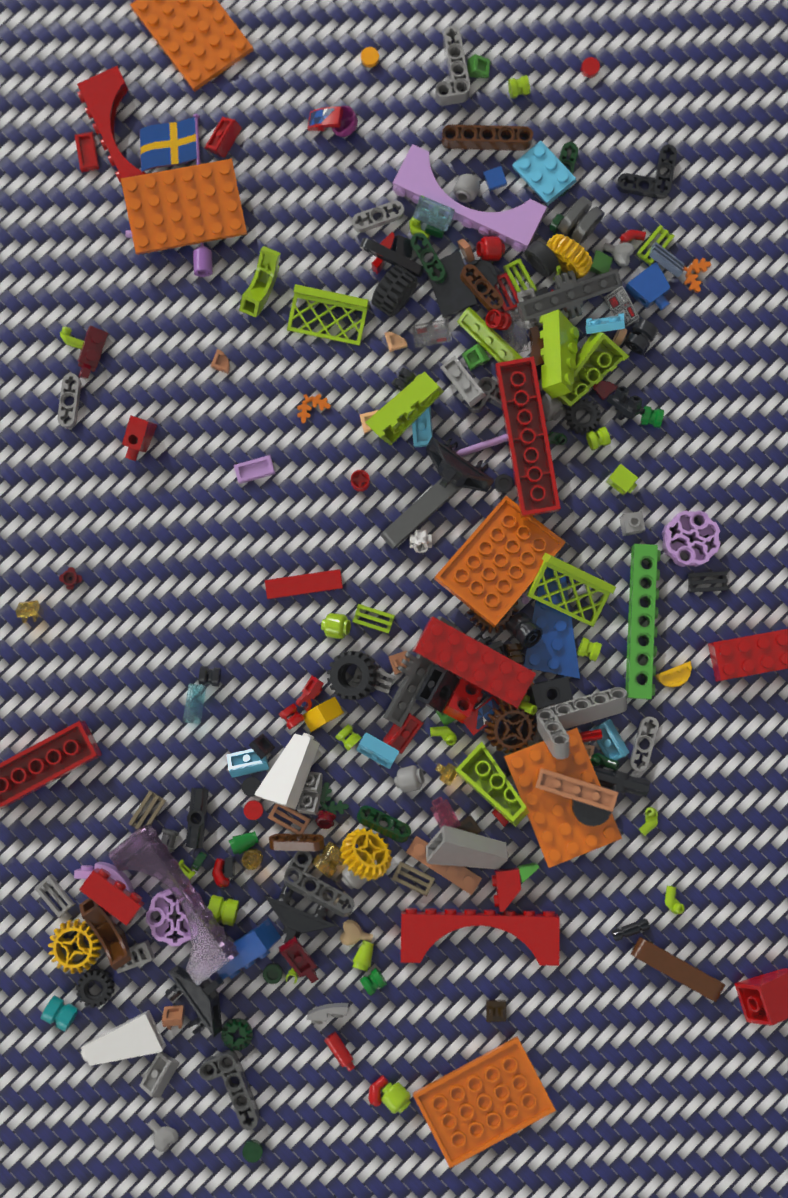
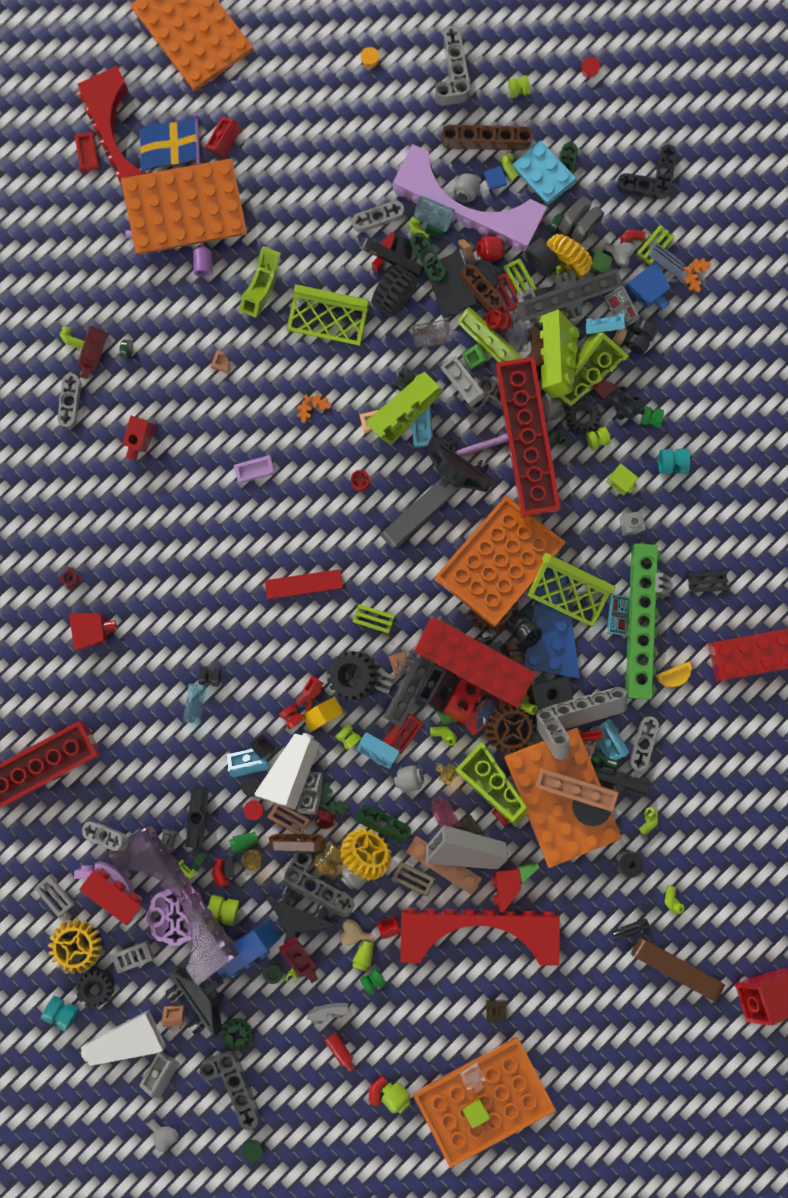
(28, 609): clear yellow tile -> none
(90, 629): none -> red torso
(108, 932): reddish brown arch -> none
(111, 836): none -> light grey beam
(126, 349): none -> dark green tile
(156, 797): dark tan tile -> none
(325, 117): red slope -> none
(336, 626): lime head -> none
(348, 123): magenta hair -> none
(388, 927): none -> red tile
(395, 341): light nougat tile -> none
(420, 541): white gear -> none
(473, 1077): none -> clear tile
(476, 1113): none -> lime tile
(478, 66): bright green slope -> none
(503, 484): black tile -> none
(508, 167): none -> lime arm
(589, 649): lime wheel -> none
(618, 615): none -> slope
(629, 863): none -> black wheel
(661, 580): none -> light grey tile
(674, 461): none -> teal wheel
(685, 521): lavender connector -> none

